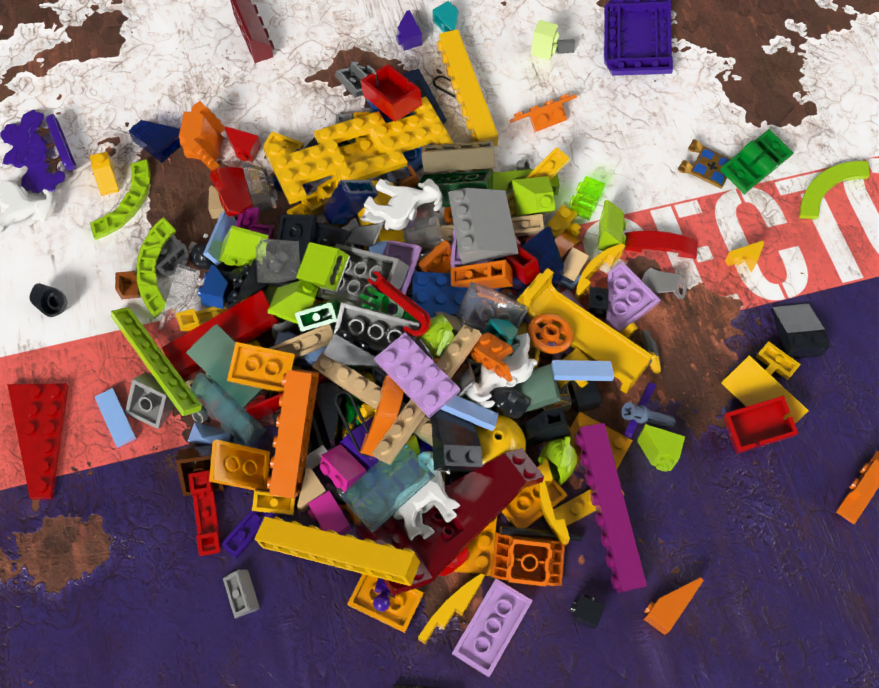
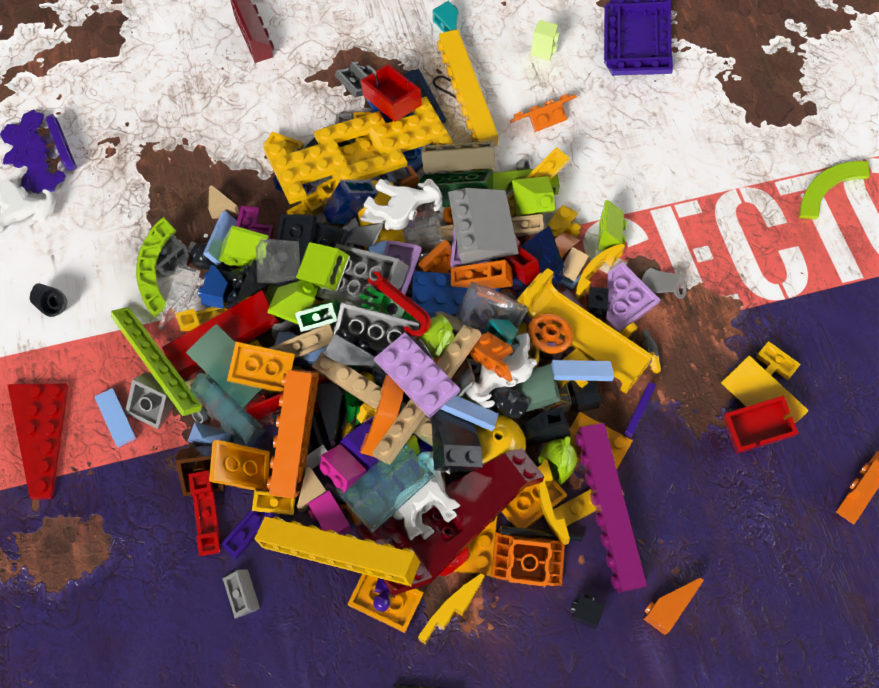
(104, 173): yellow slope -> none
(126, 285): dark orange panel -> none
(129, 205): lime tile -> none
(156, 139): clear blue slope -> none
(201, 135): orange slope -> none
(232, 189): red panel -> none
(243, 144): red slope -> none
(260, 187): clear slope -> none
(344, 420): black piece -> none
(409, 34): dark purple slope -> none
(492, 627): lavender plate -> none
(565, 46): dark grey slope -> none
(587, 197): clear neon green brick -> none
(643, 414): sand blue pin -> none
(661, 241): red slope -> none
(661, 447): lime slope -> none
(706, 165): pearl gold flag -> none
(747, 254): yellow slope -> none
(756, 161): green plate -> none
(800, 331): black slope -> none

